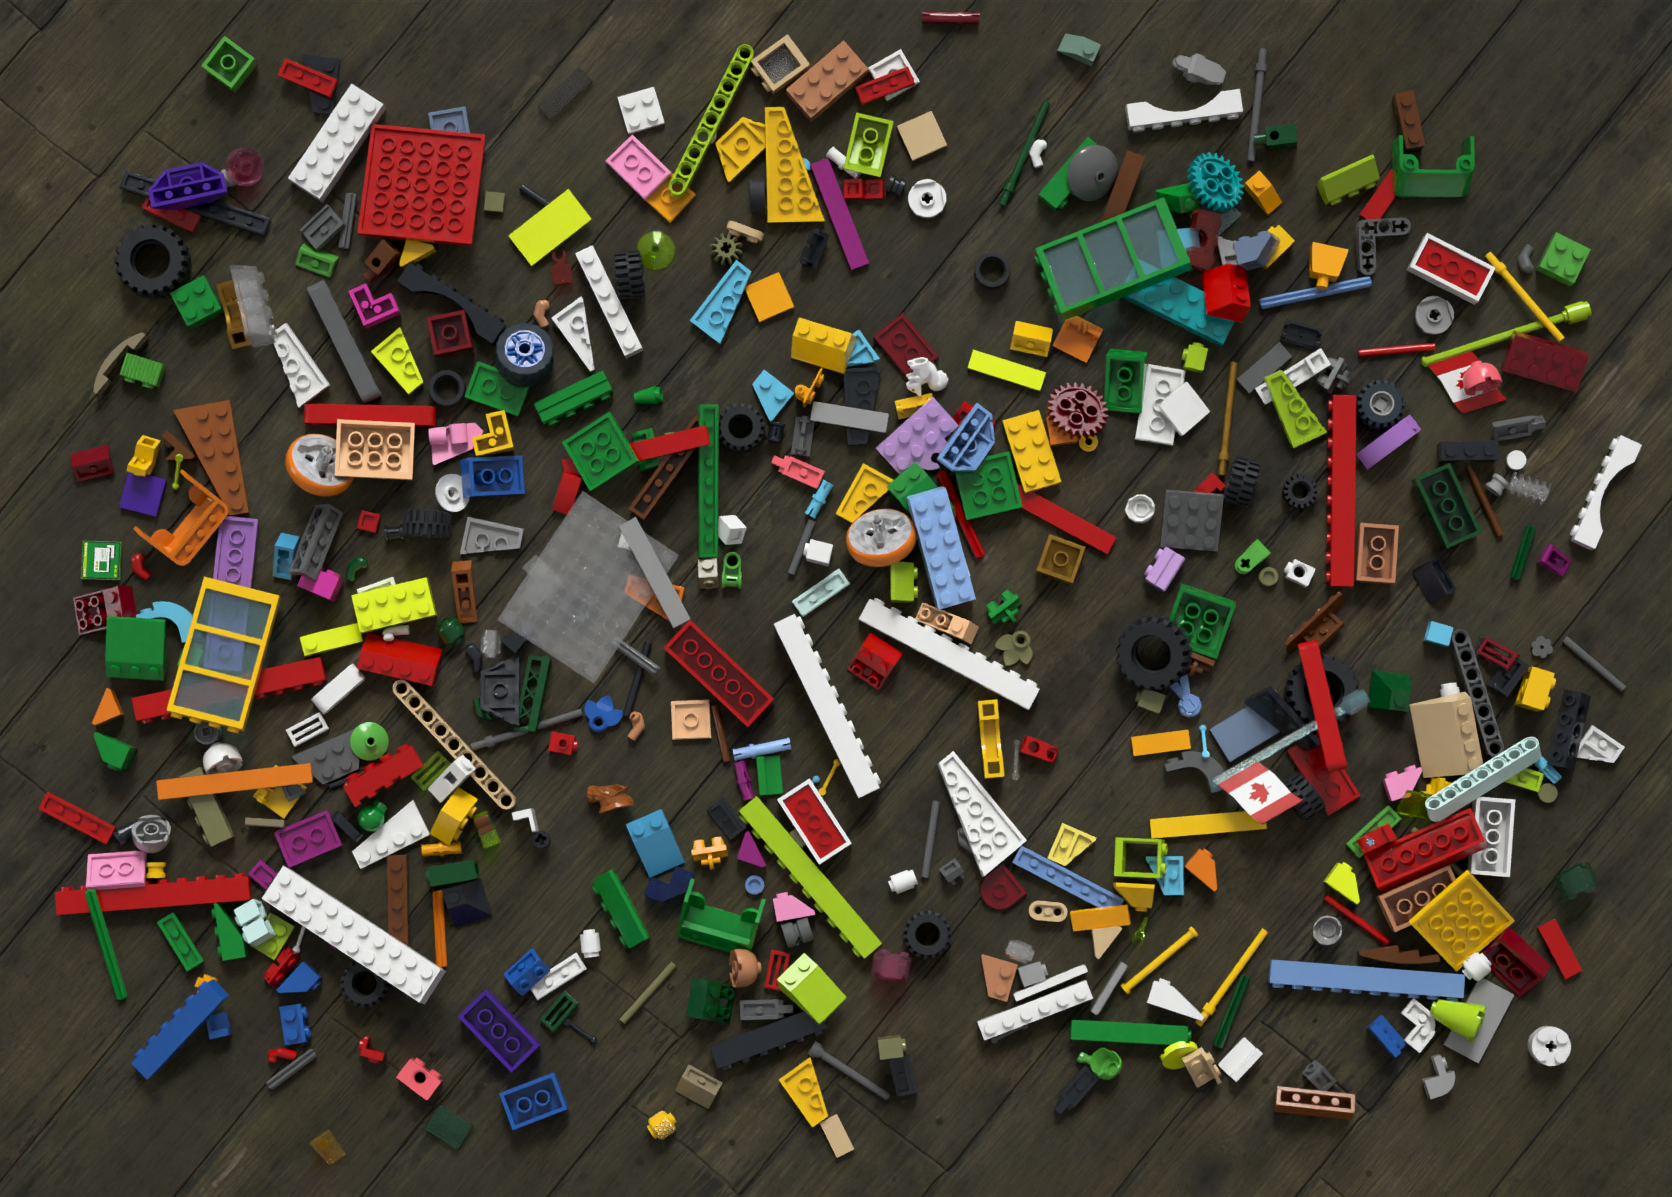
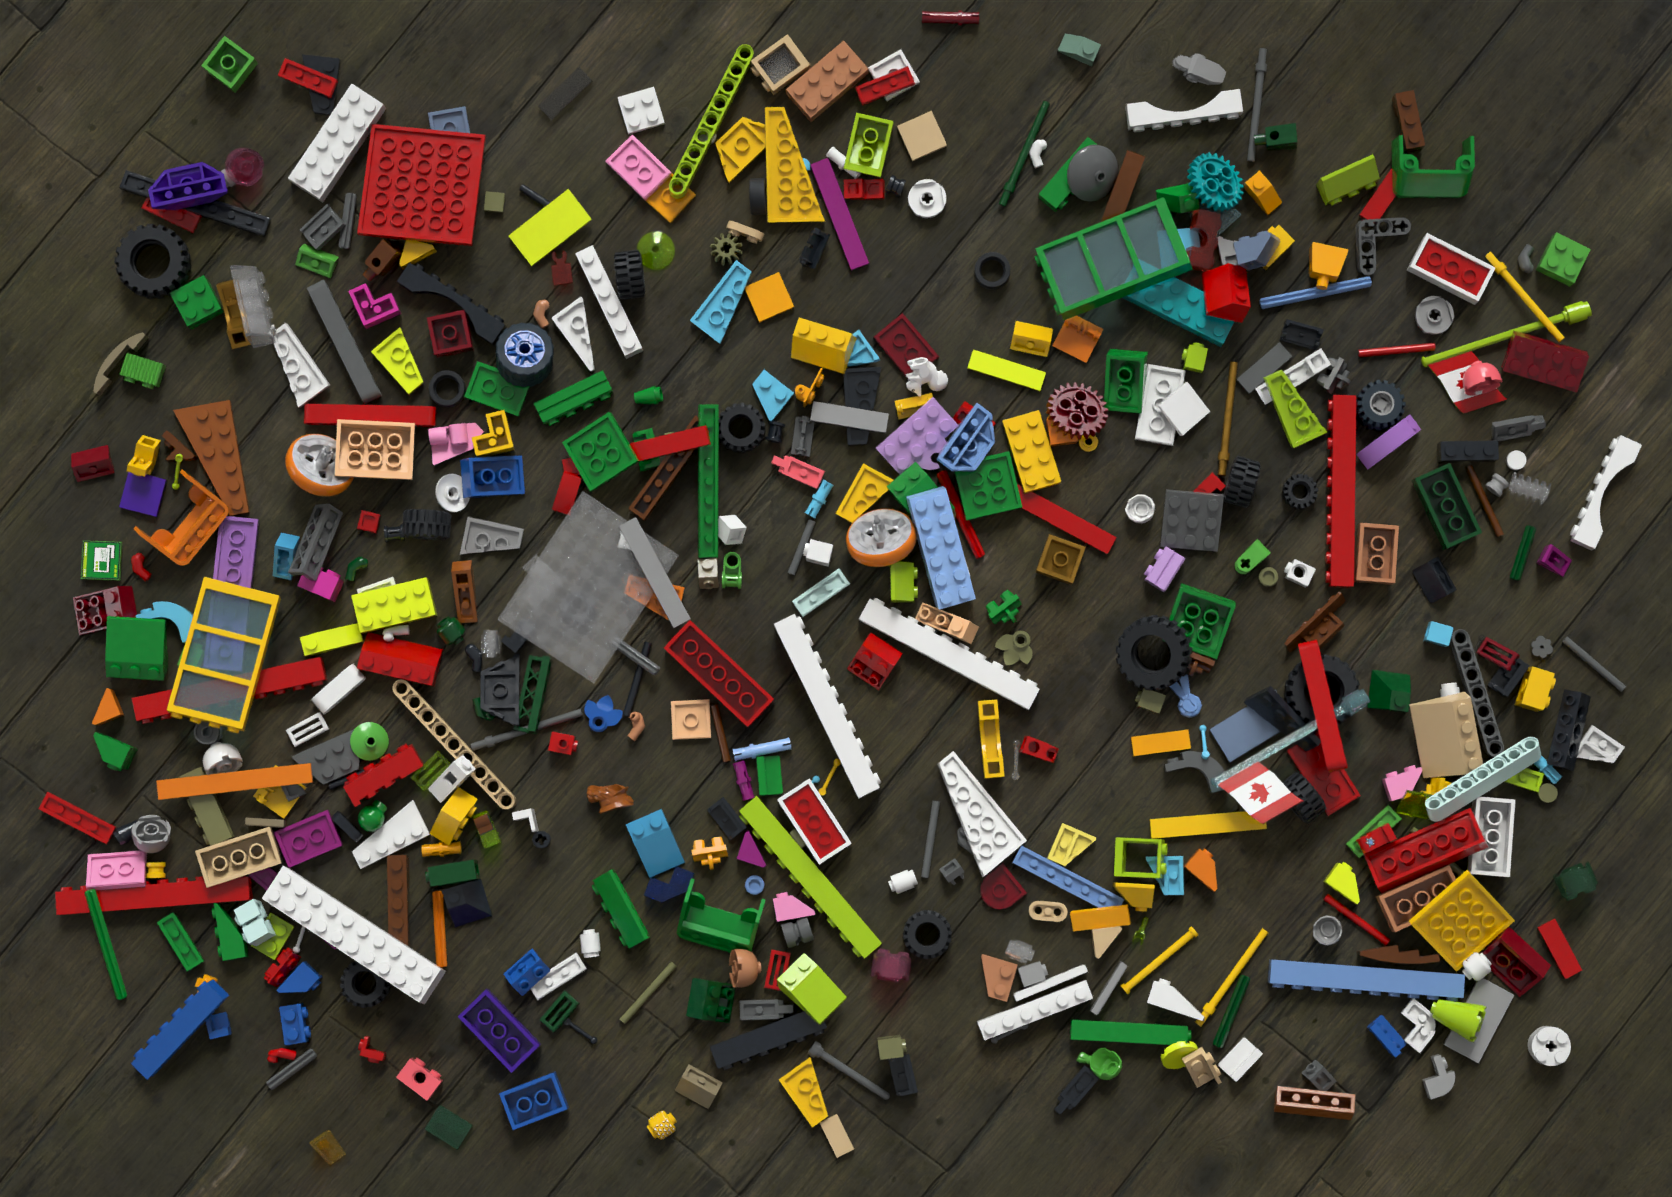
(238, 857): none -> tan slope

